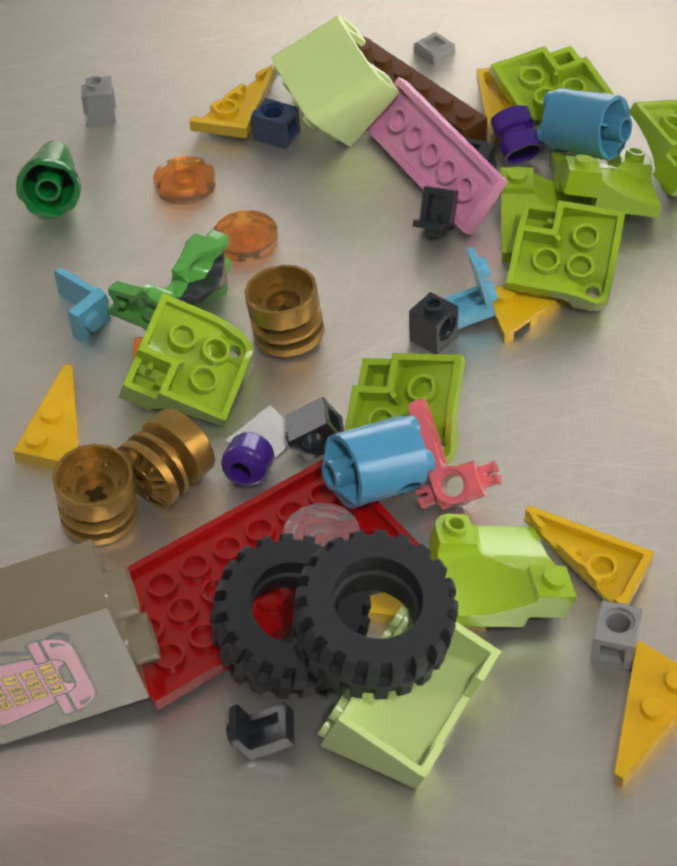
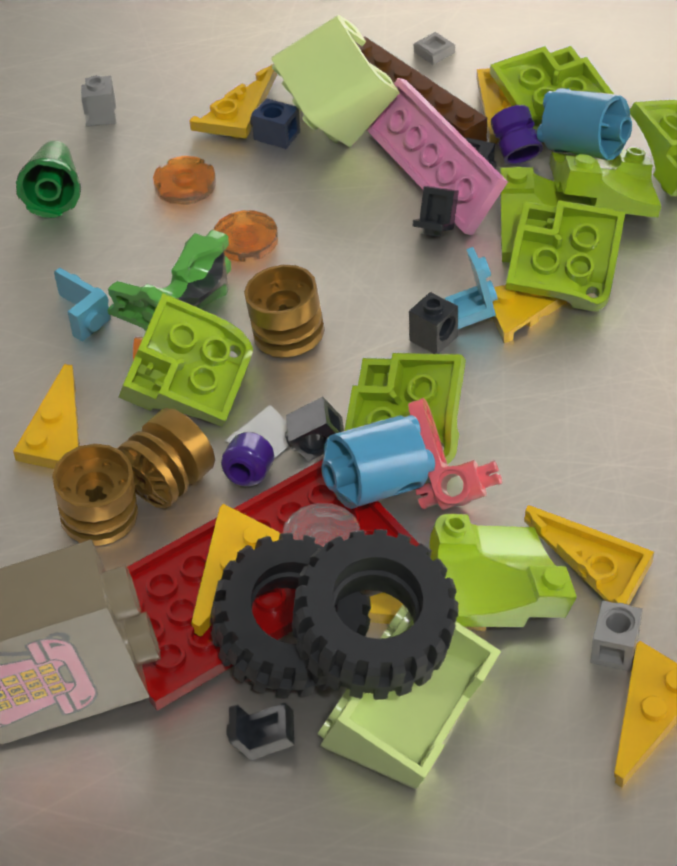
(230, 535): none -> yellow wing

